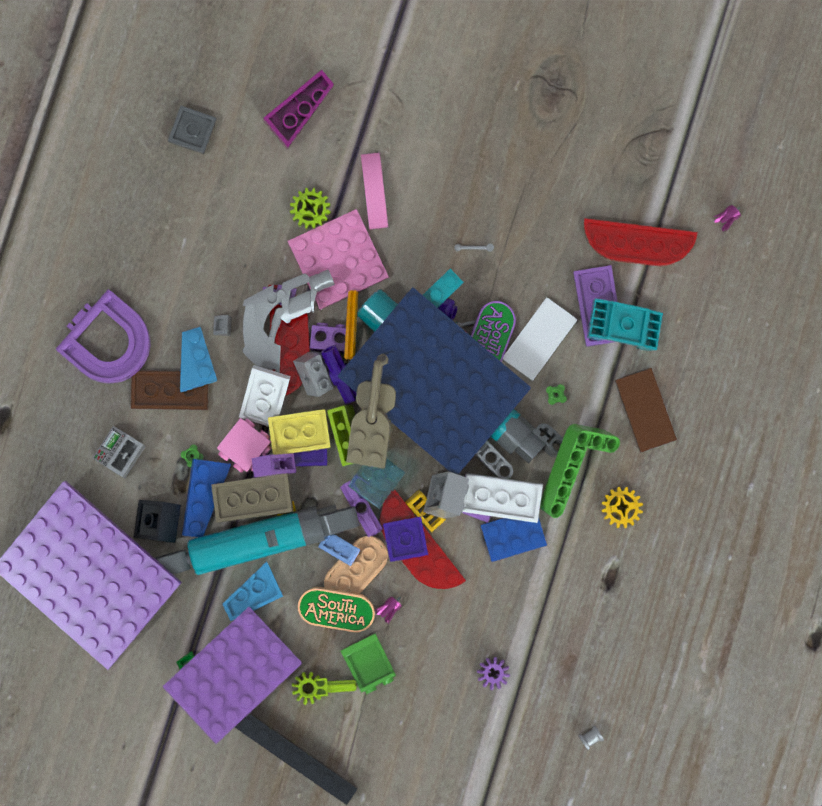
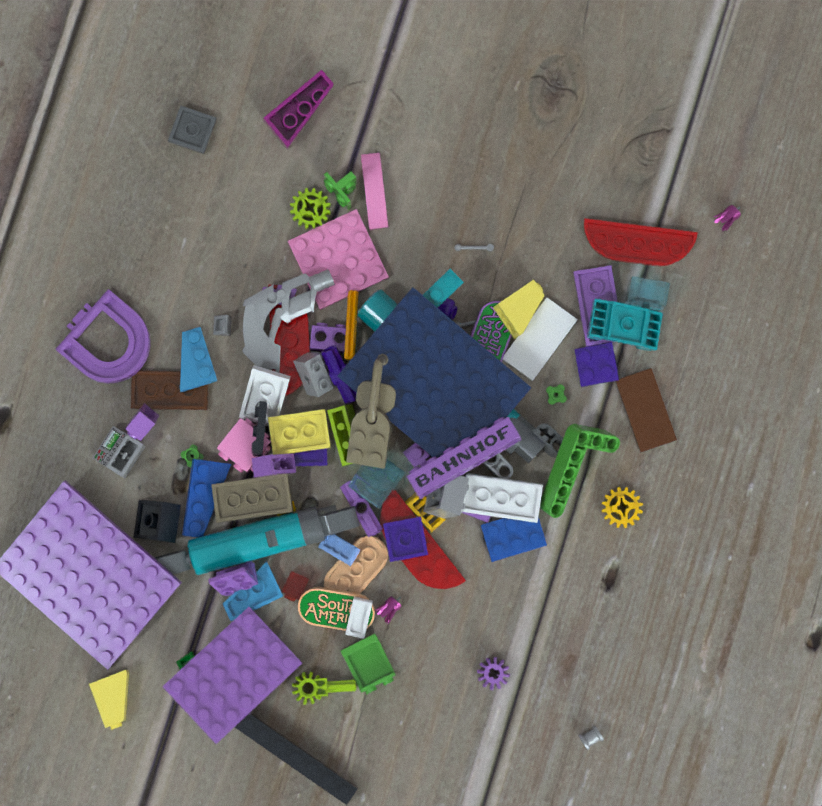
(111, 698): none -> light yellow slope
(141, 422): none -> medium lavender brick
(235, 579): none -> medium lavender bracket
(259, 429): none -> black hinge
(294, 586): none -> clear red brick
(343, 186): none -> bright green bracket
(359, 617): none -> white tile
(416, 455): none -> medium lavender plate
(463, 457): none -> medium lavender brick
(520, 307): none -> light yellow slope
(596, 364): none -> dark purple plate
(647, 293): none -> clear light blue brick

